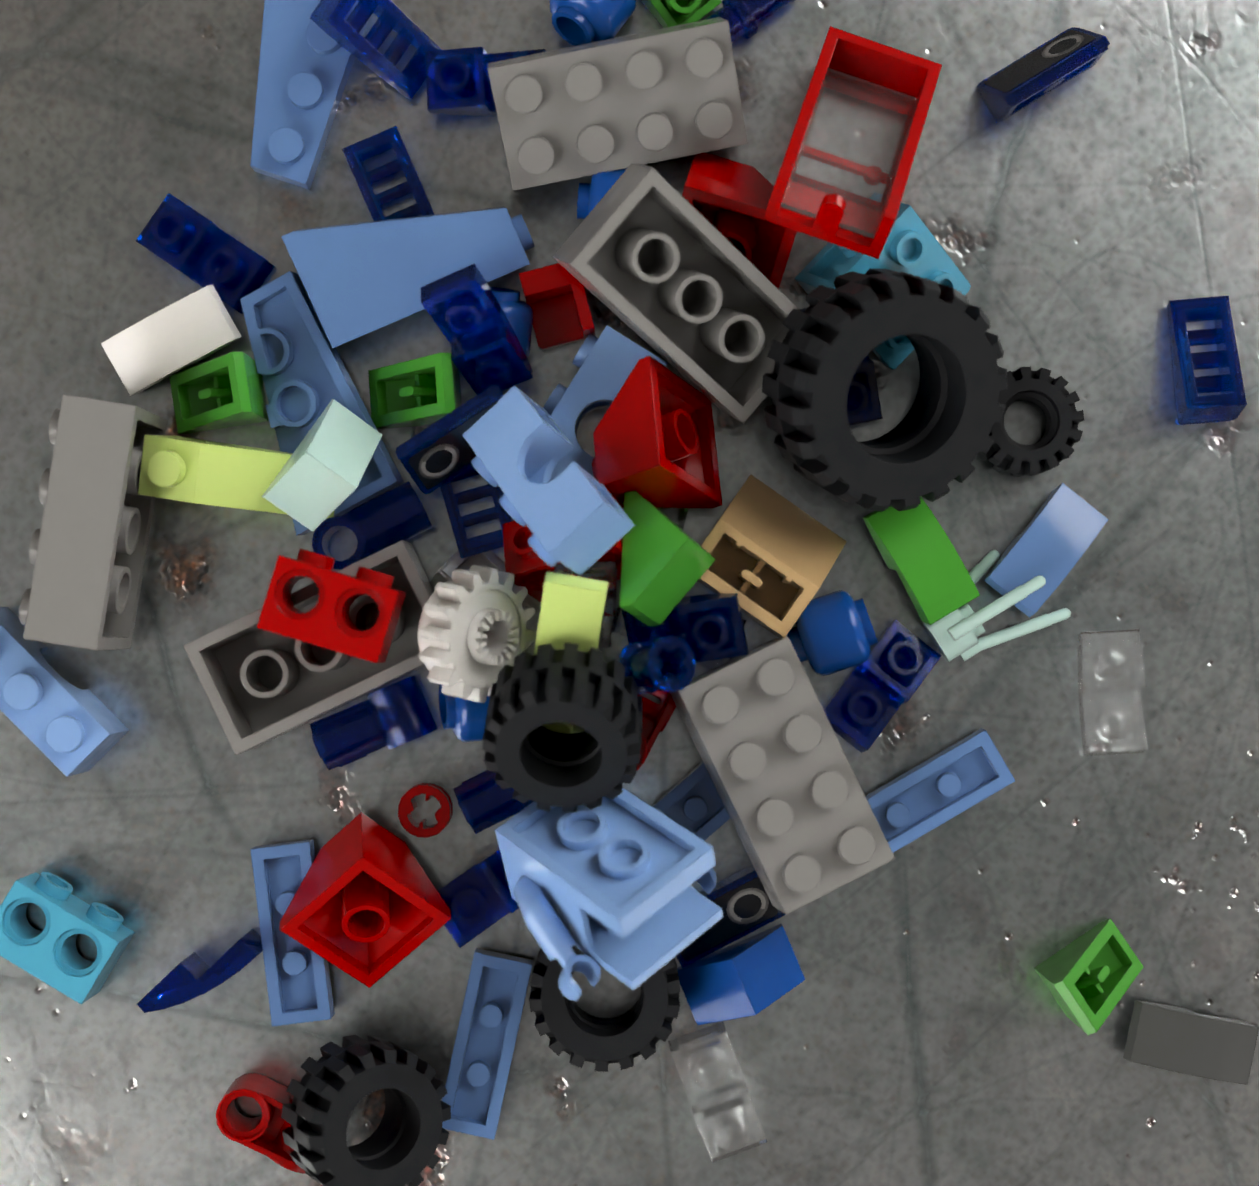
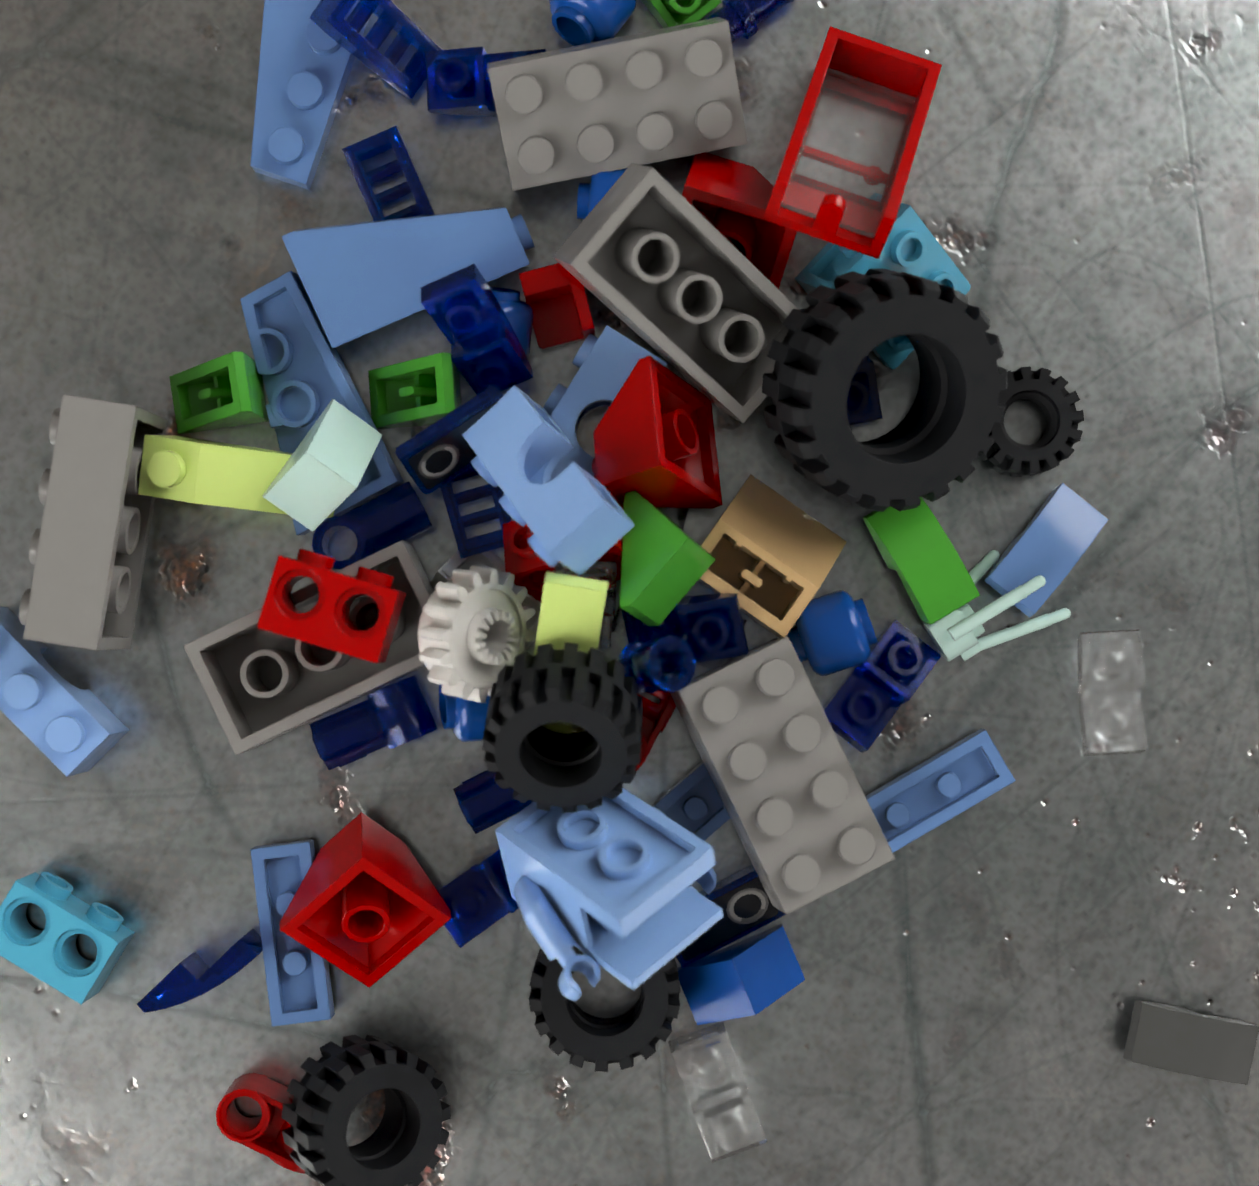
(171, 339): white slope -> none
(204, 252): clear blue slope -> none
(409, 804): red bush -> none
(485, 1042): medium blue plate -> none
(1041, 71): clear blue slope -> none
(1091, 975): bright green slope -> none
(1208, 408): clear blue slope -> none

